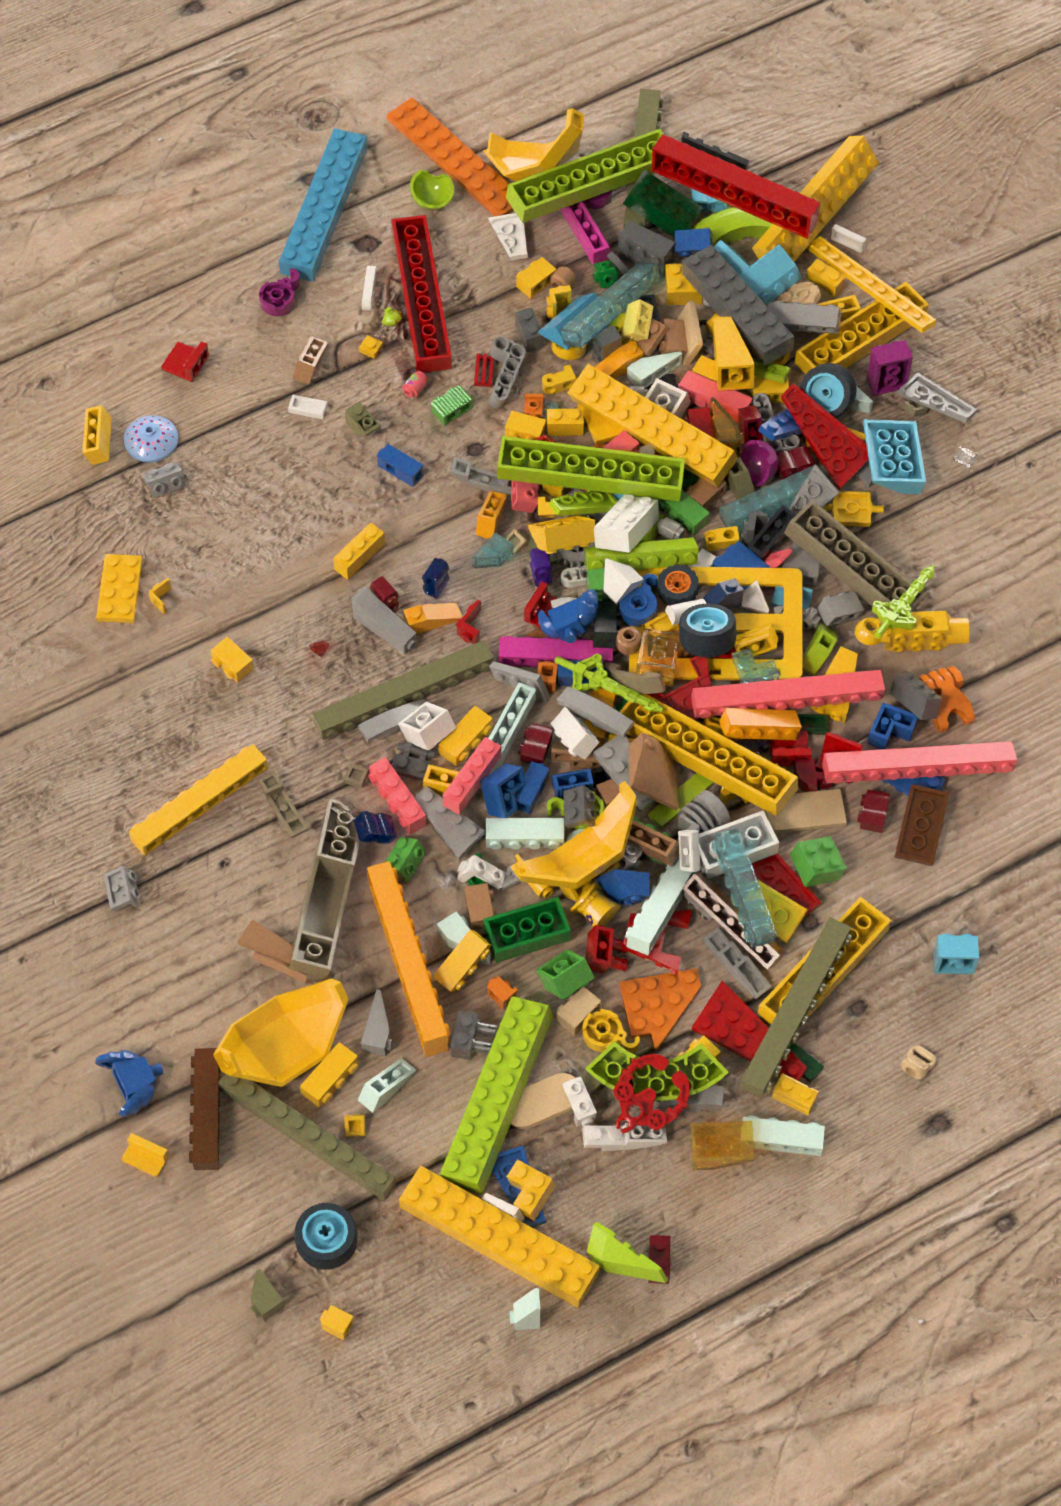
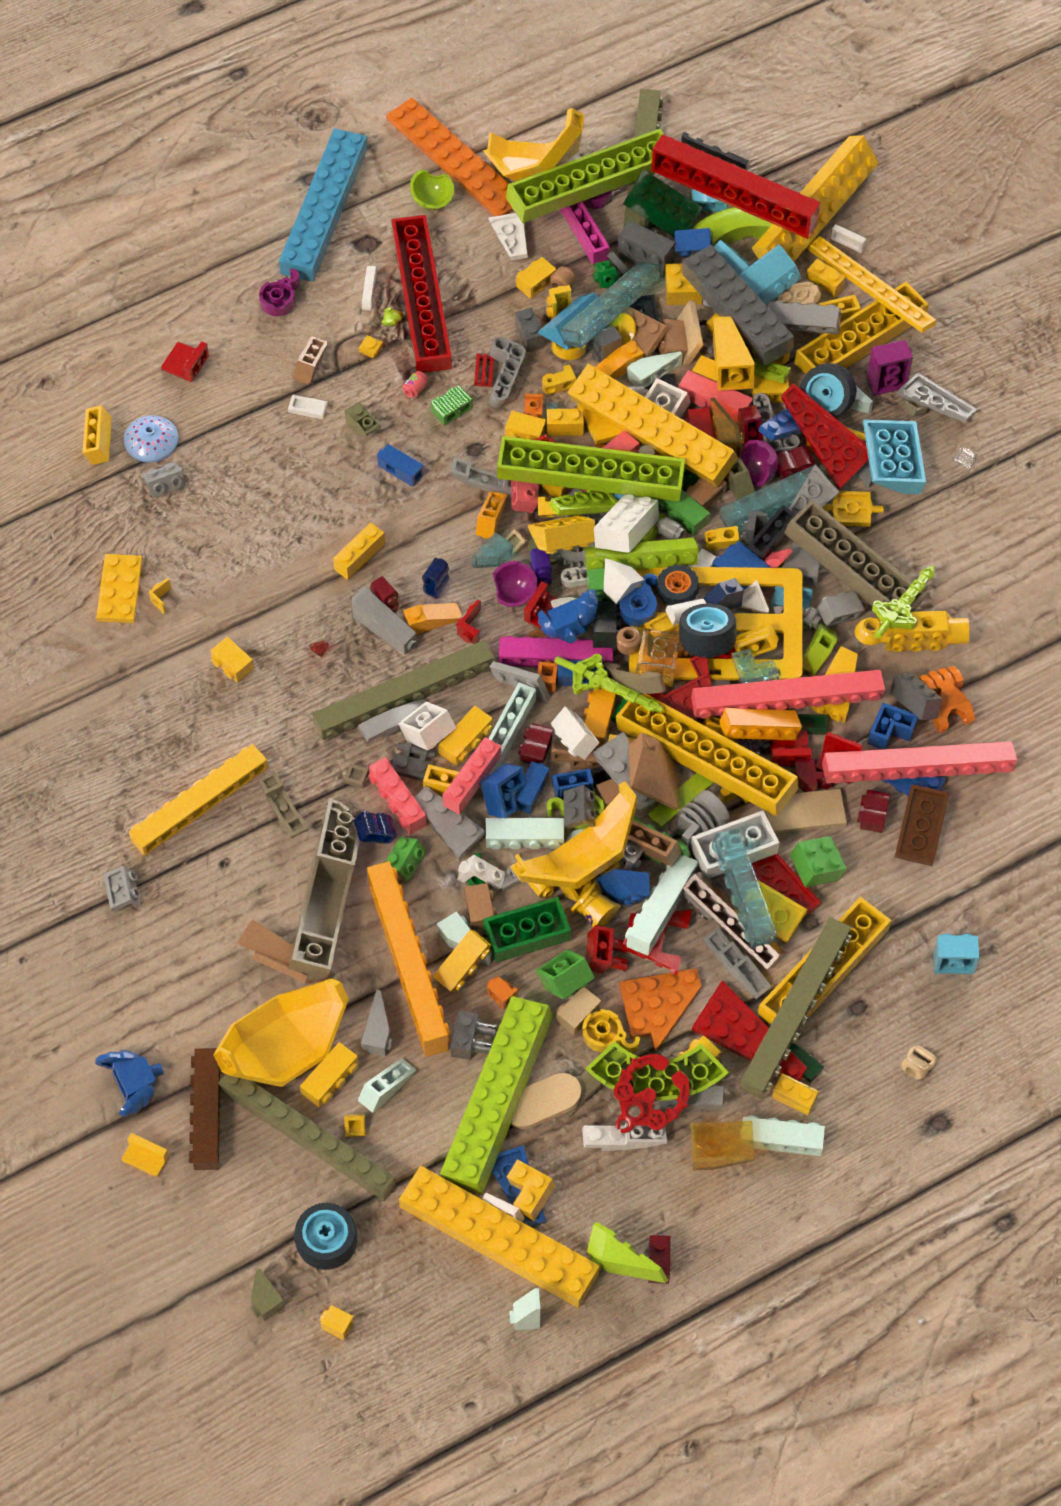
(514, 583): none -> magenta cylinder
(580, 1102): white bracket -> none
(597, 712): light grey slope -> none
(637, 320): light yellow hinge -> none
(689, 850): white brick -> none

